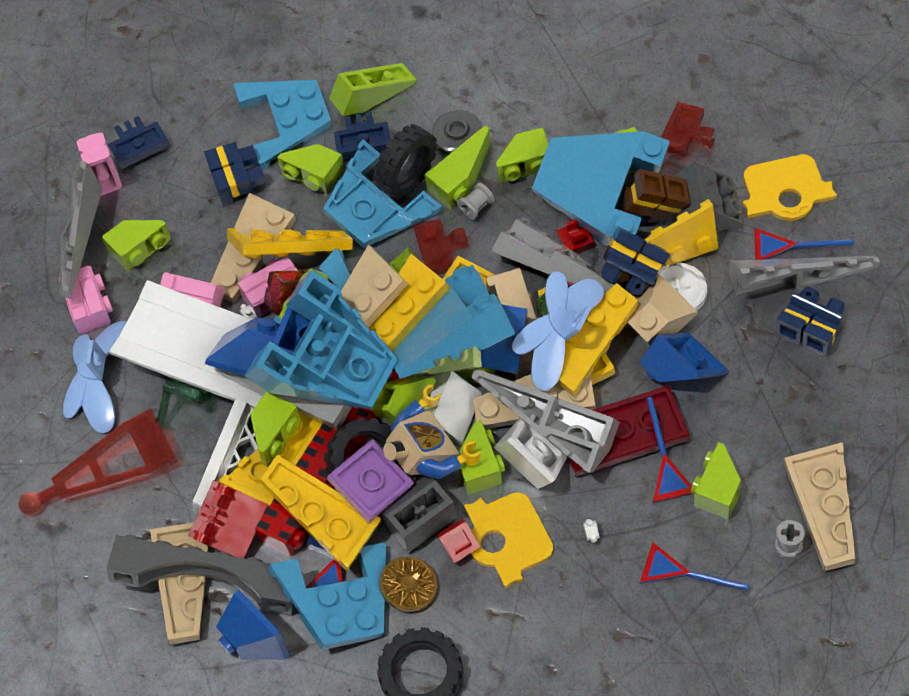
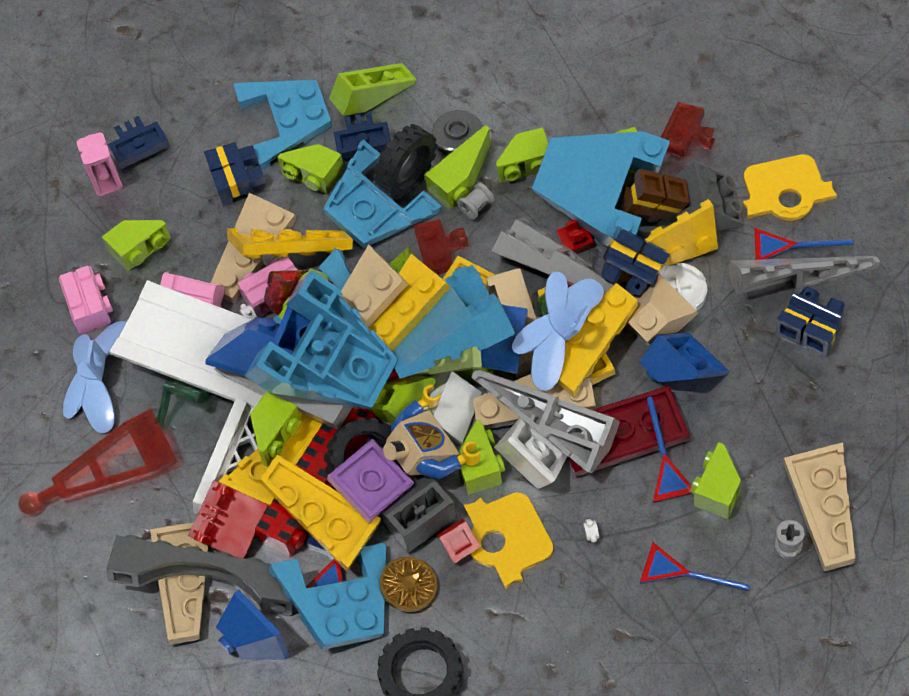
(74, 238): light grey wedge -> none

